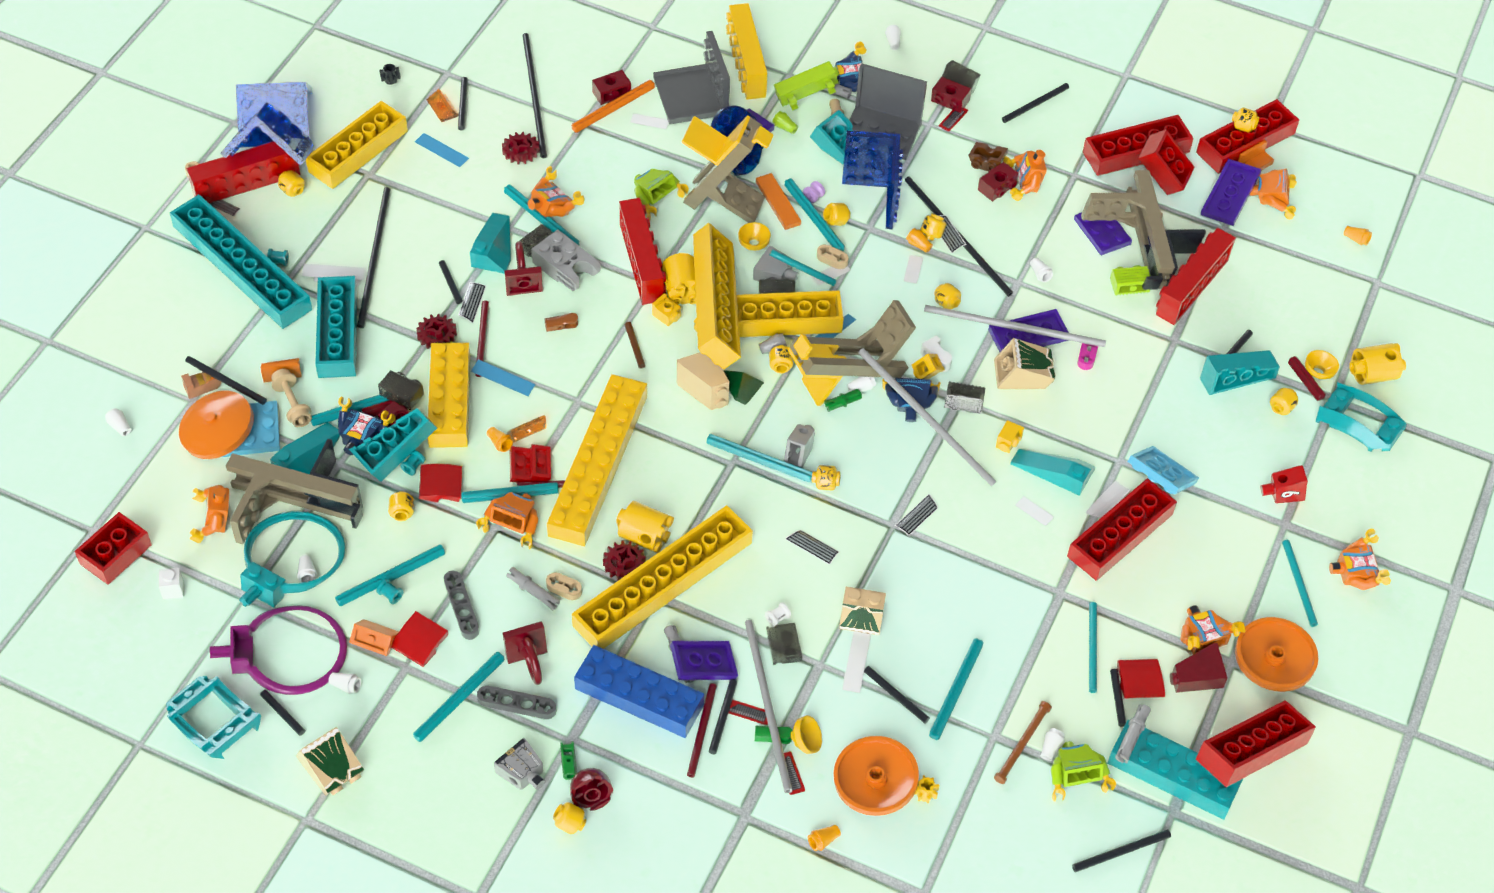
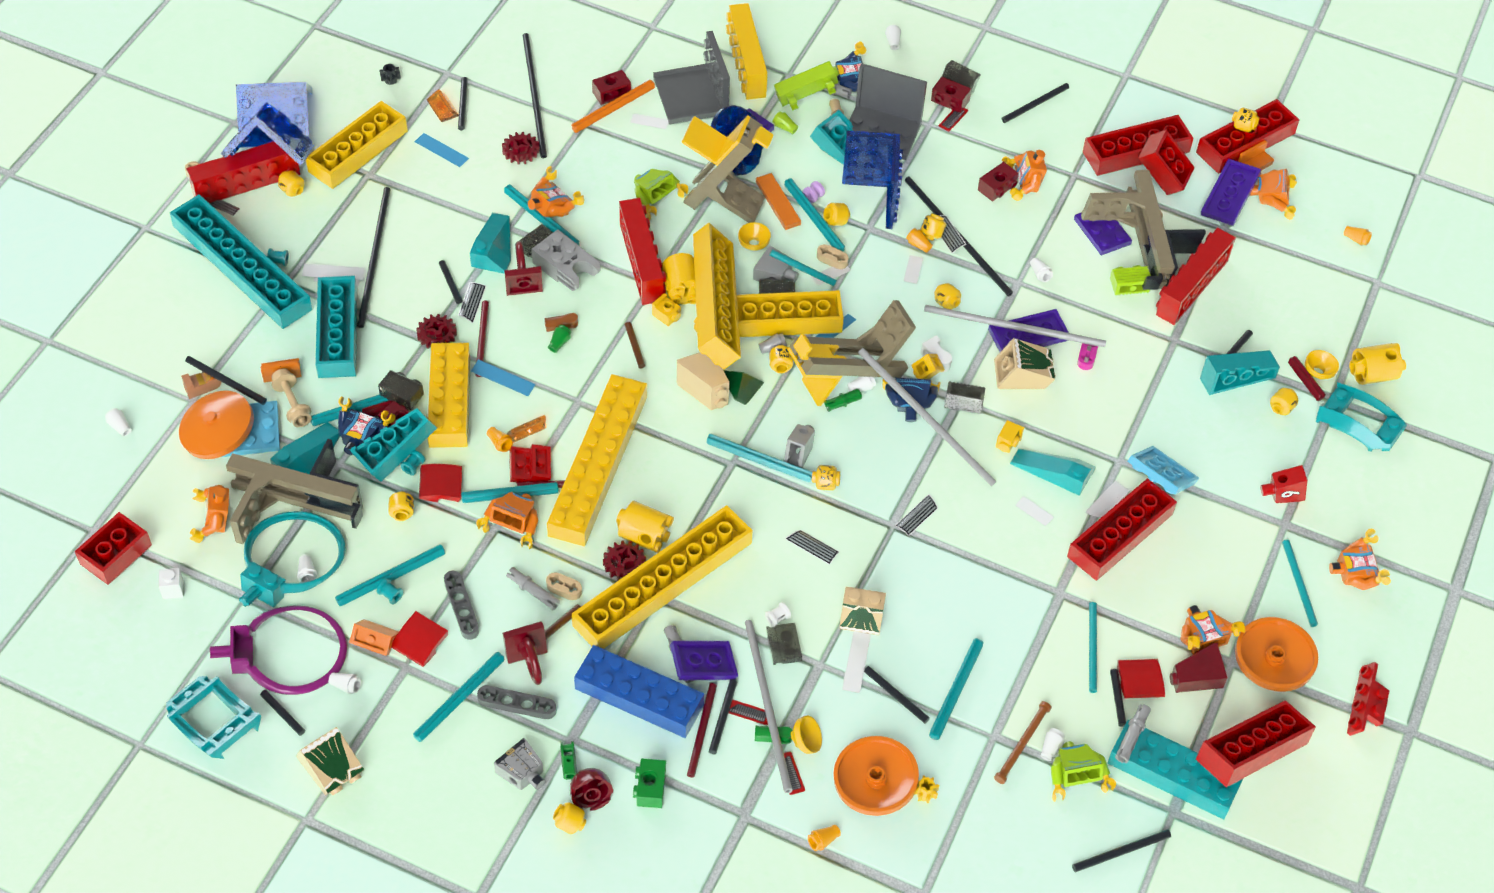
(559, 338): none -> green cone
(560, 622): none -> reddish brown bar
(650, 795): none -> green brick
(986, 158): reddish brown cylinder -> none
(1369, 700): none -> red bracket

